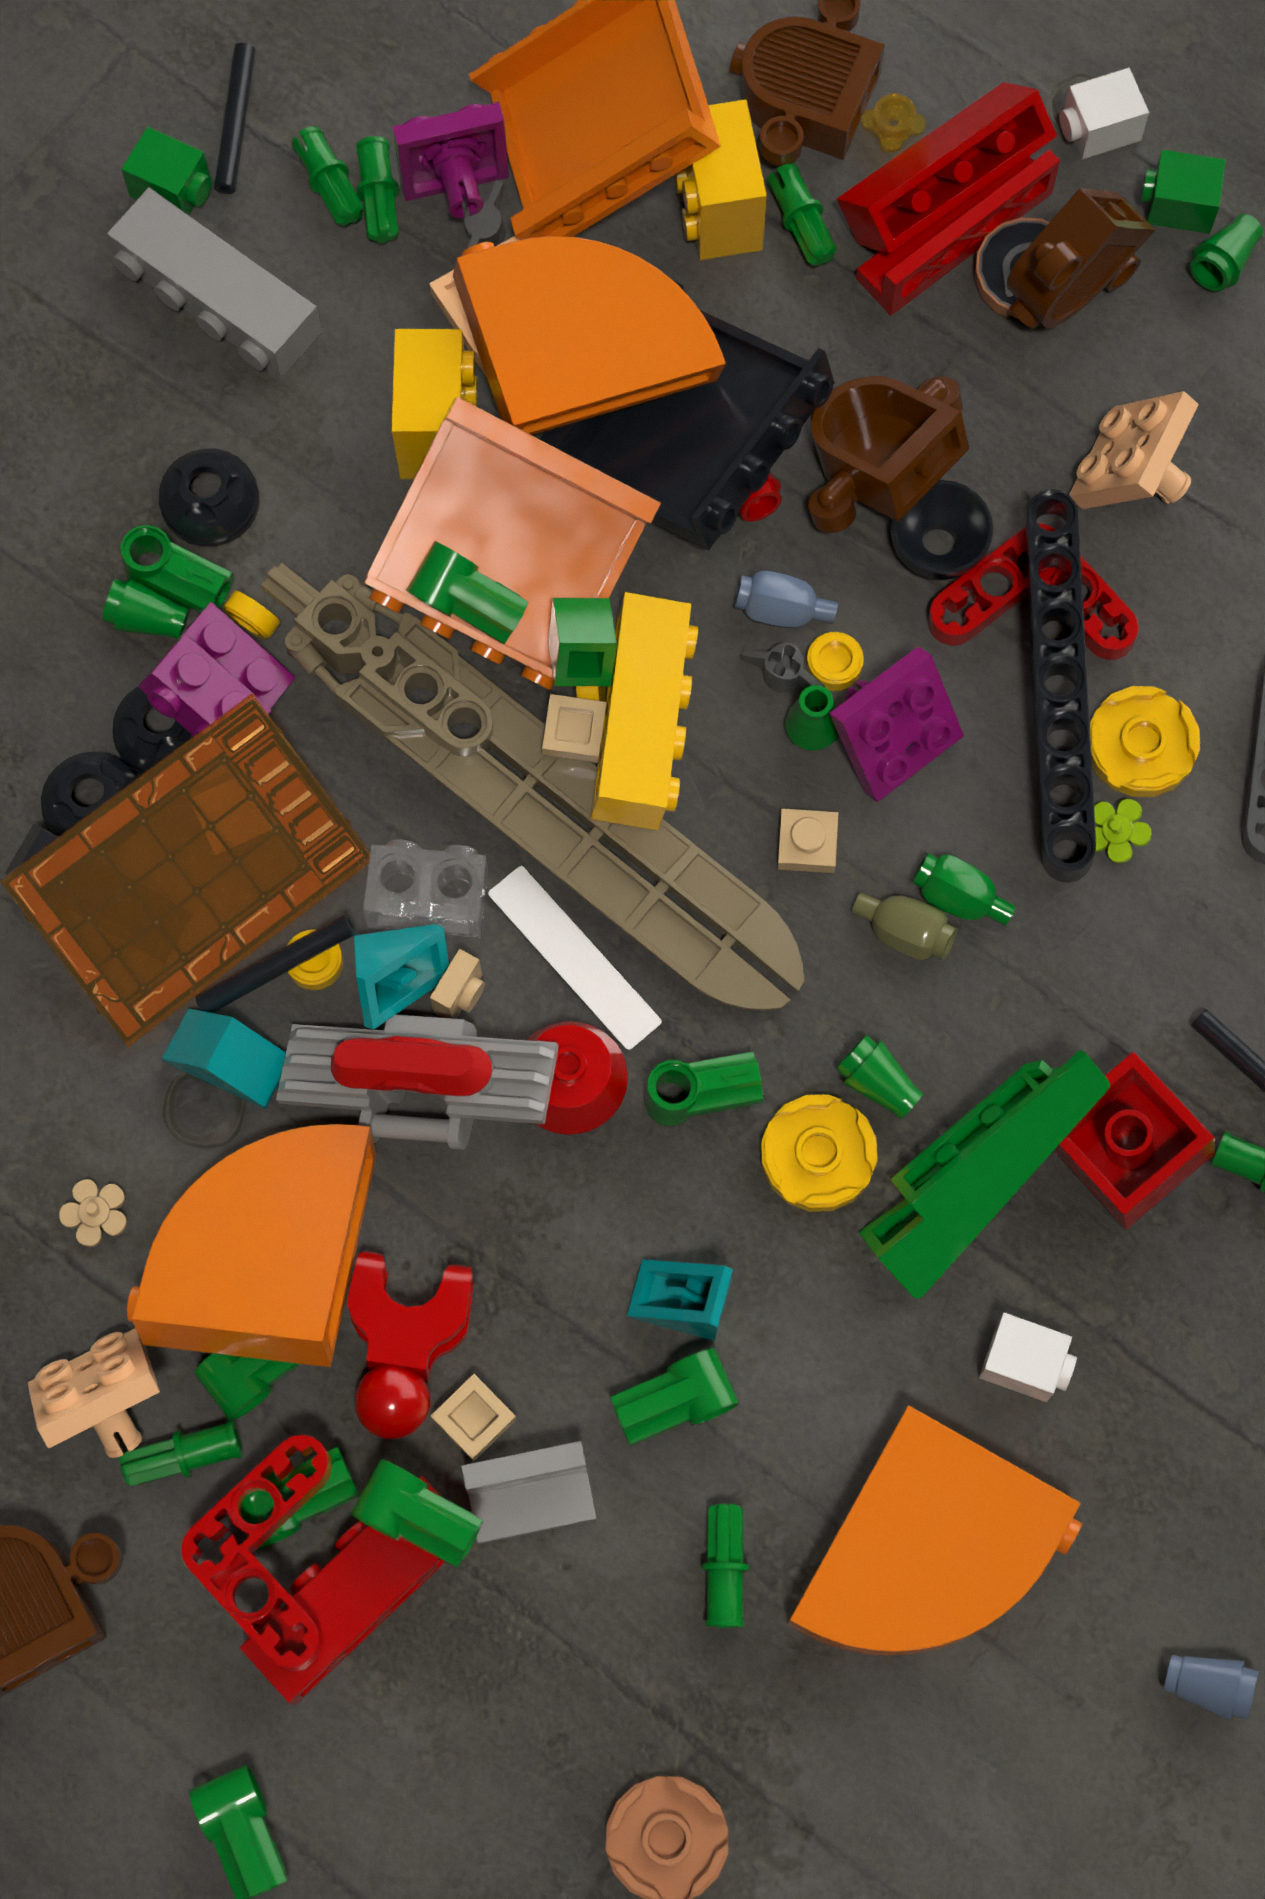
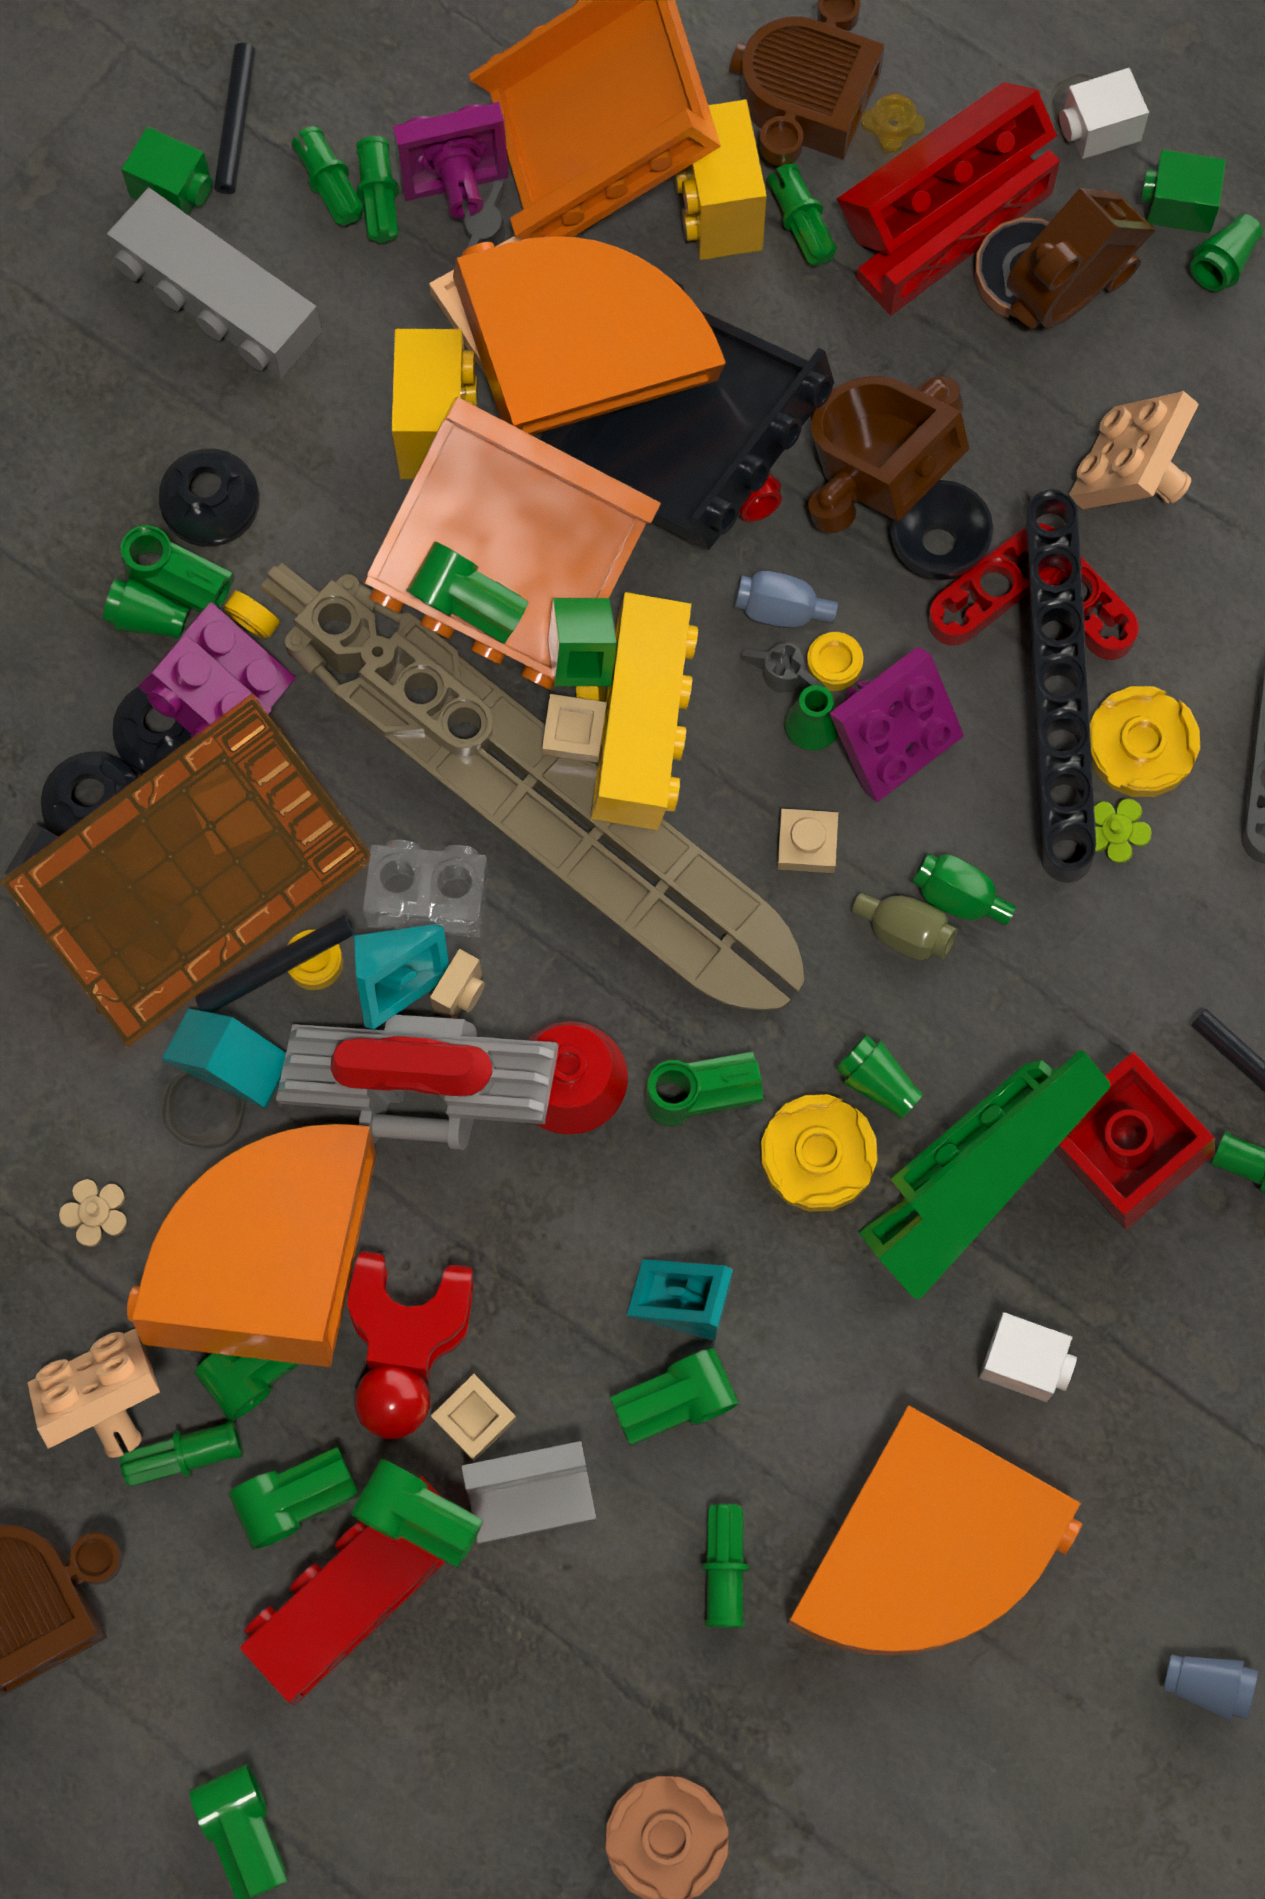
(240, 1562): red beam -> none
(575, 957): white sticker -> none

